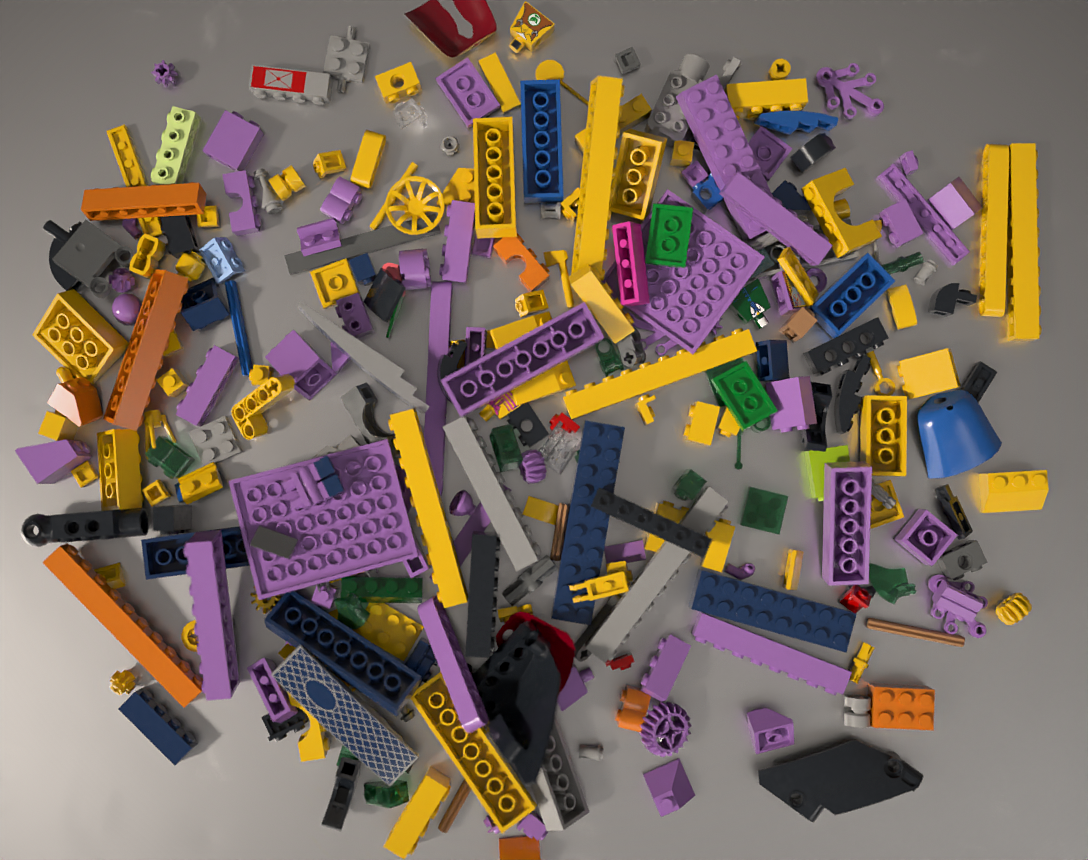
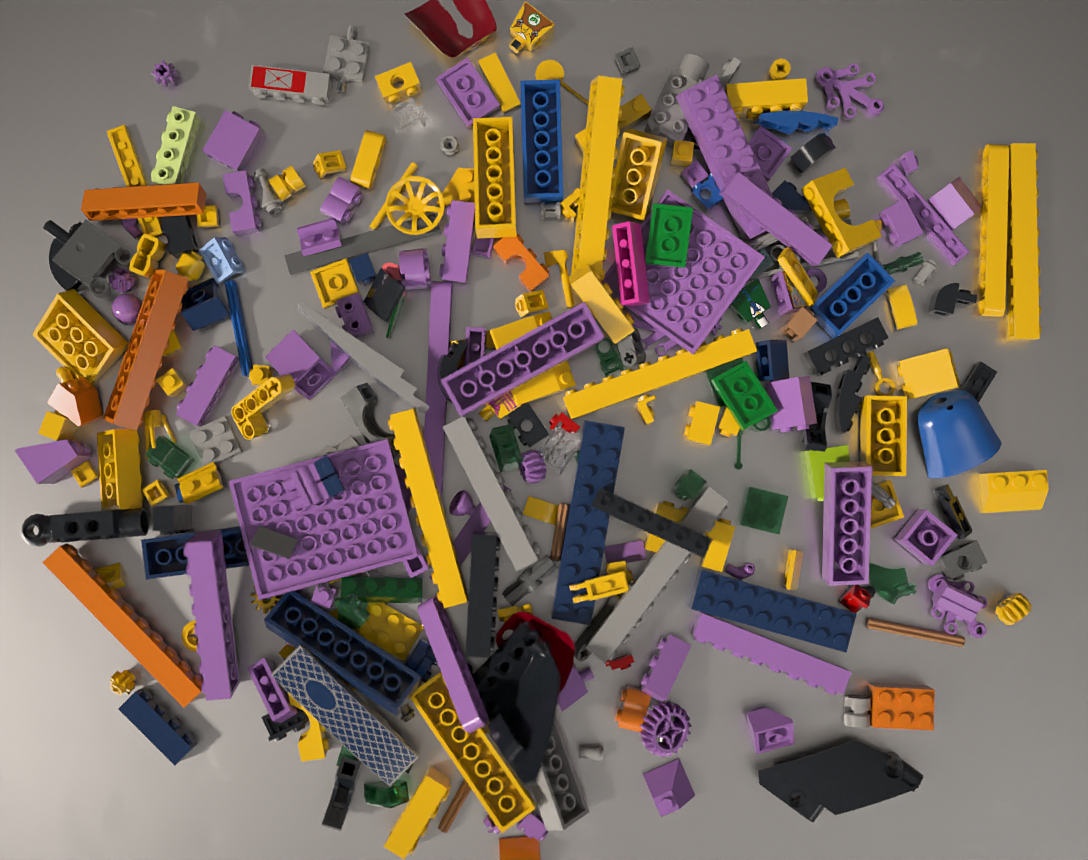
(860, 662): yellow pin -> none

